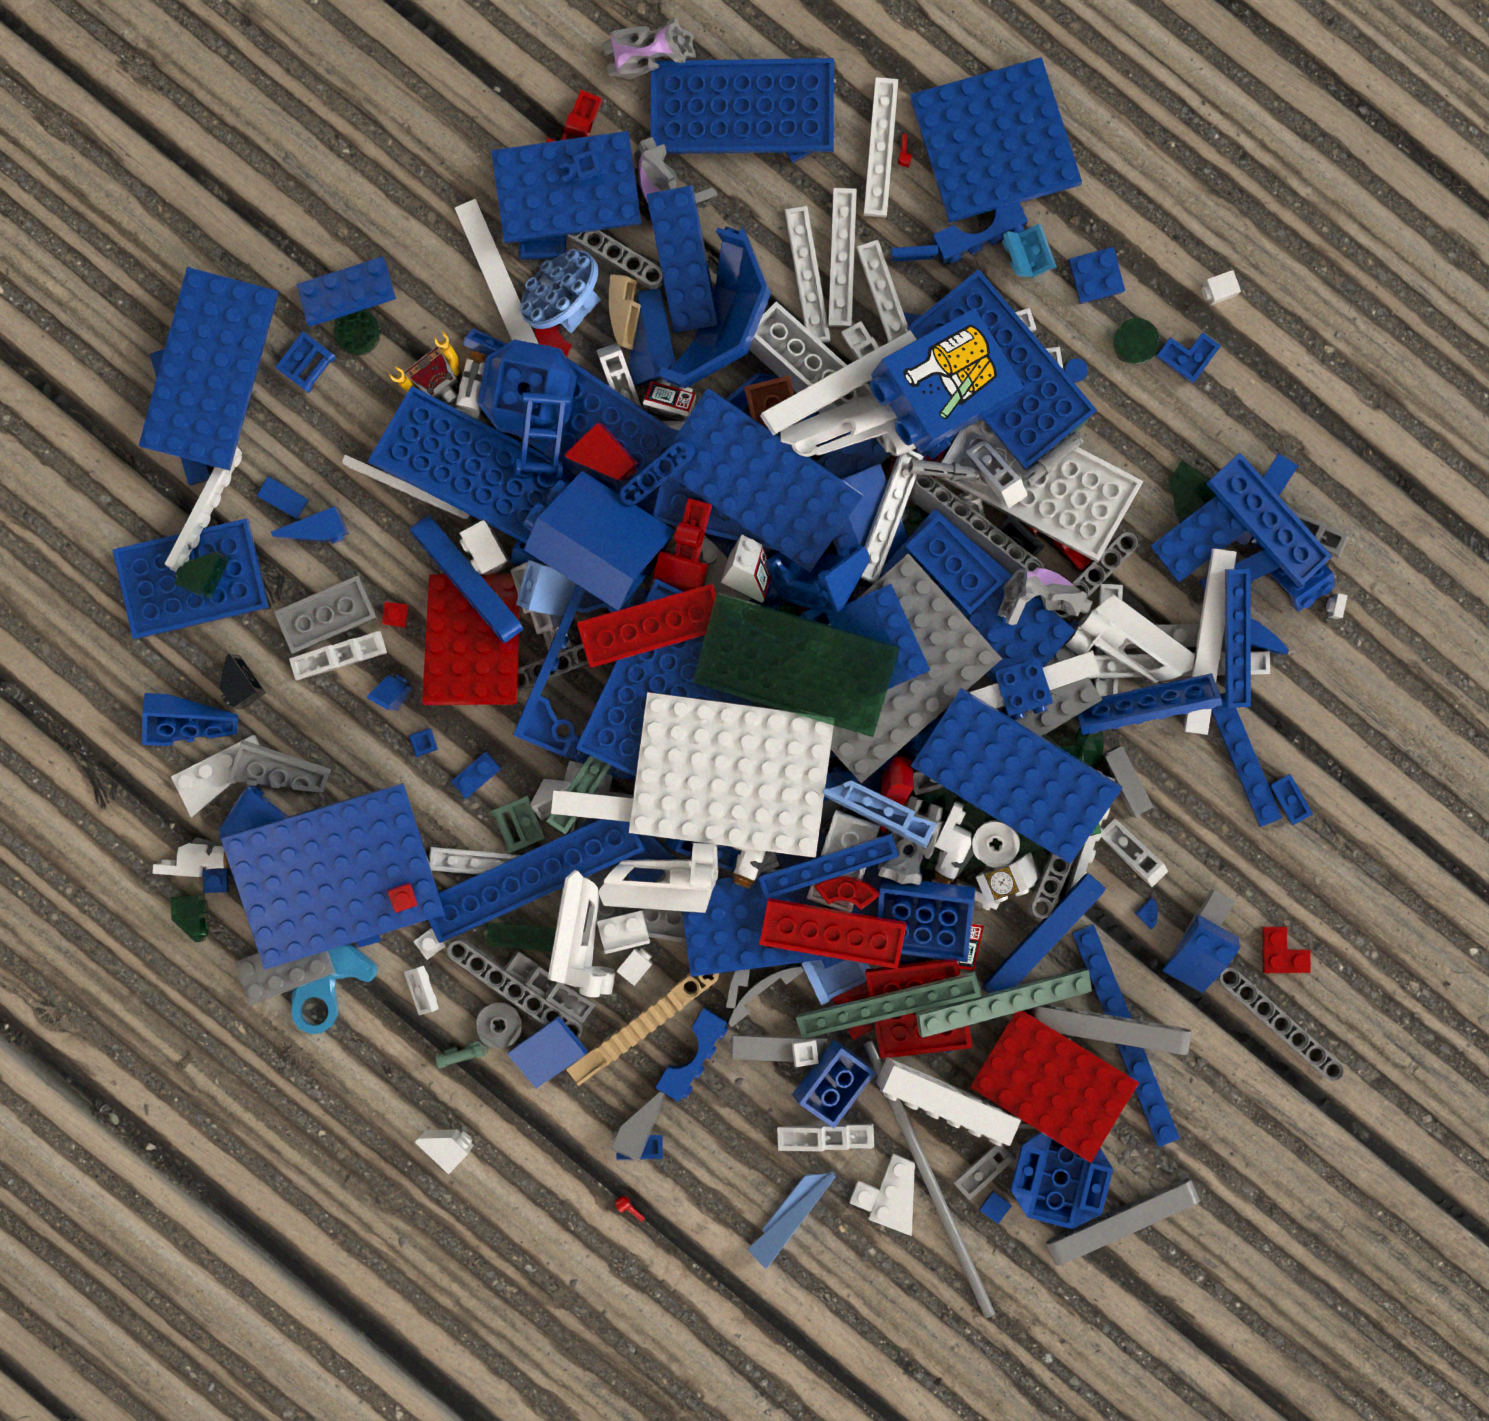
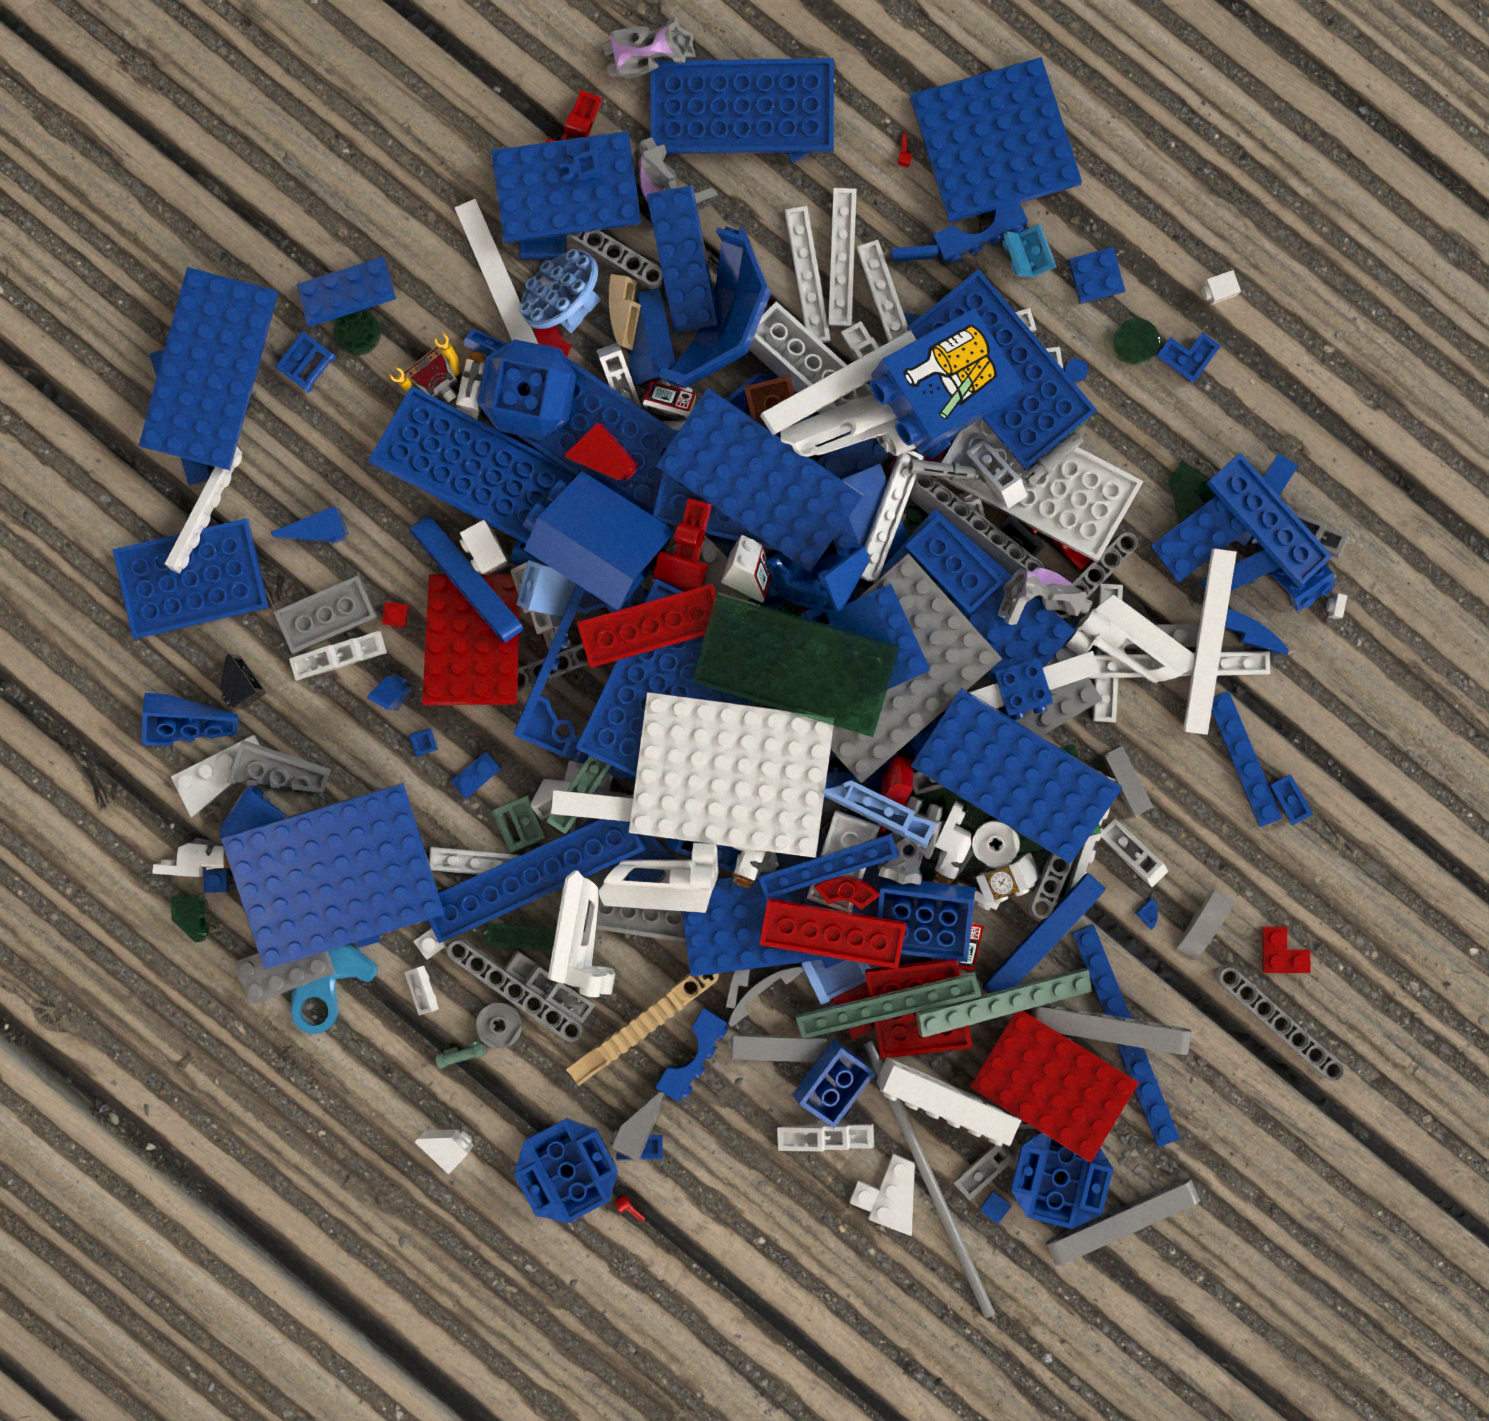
(202, 574): clear green slope -> none
(282, 497): blue tile -> none
(402, 897): red plate -> none
(403, 486): white tile -> none
(547, 1052): blue tile -> none
(557, 465): blue piece -> none
(564, 1195): none -> blue piece
(623, 931): white plate -> none
(635, 965): white brick -> none
(658, 474): blue beam -> none
(789, 1216): light blue wedge -> none
(805, 1053): white plate -> none
(880, 147): white plate -> none
(1090, 747): clear green tile -> none
(1151, 704): blue plate -> none
(1202, 954): blue slope -> none
(1238, 637): blue plate -> none

